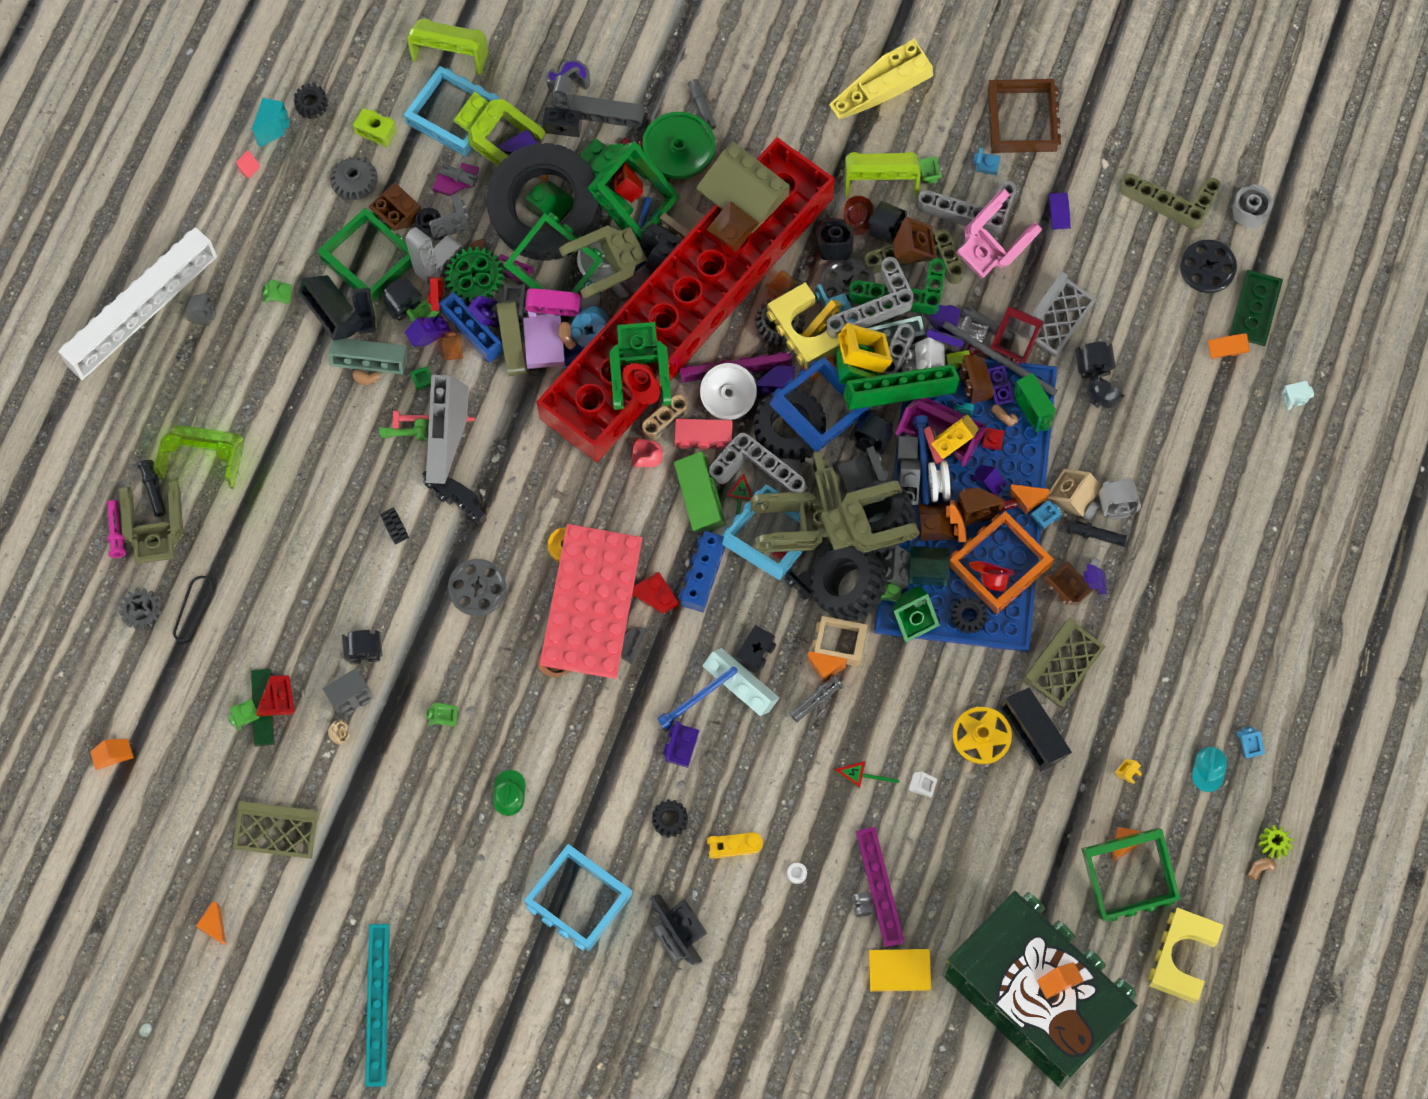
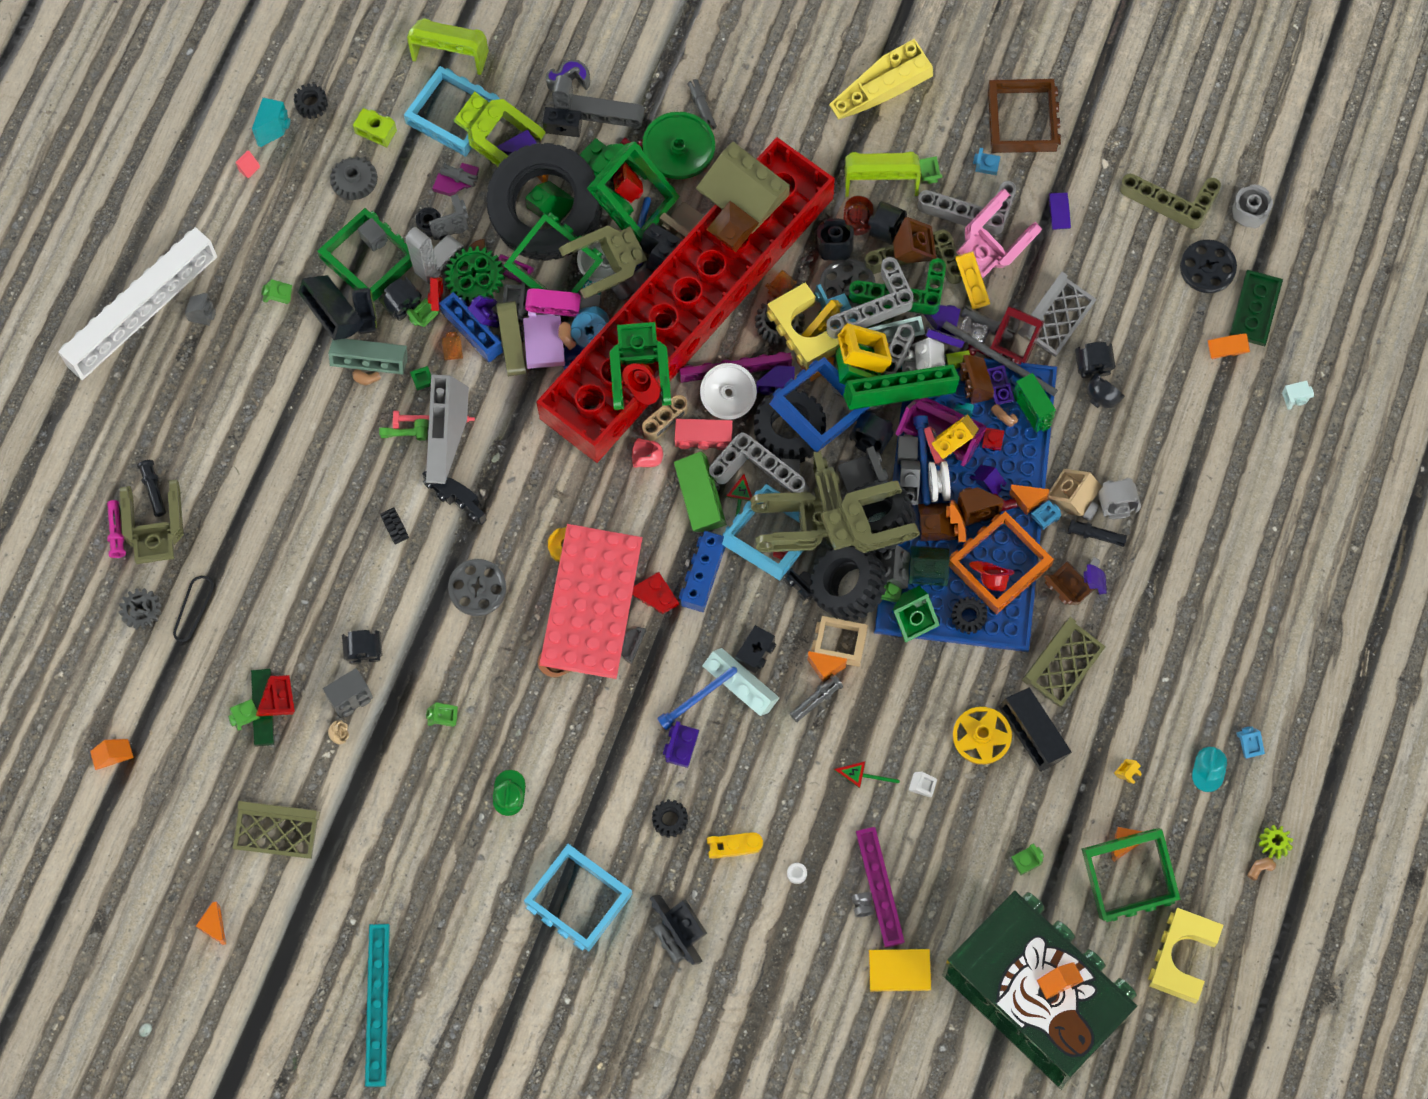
(226, 444): clear neon green windscreen -> none
(372, 235): none -> dark grey brick
(396, 208): reddish brown slope -> none
(426, 330): dark purple slope -> none
(973, 280): none -> yellow plate
(1028, 859): none -> bright green bracket

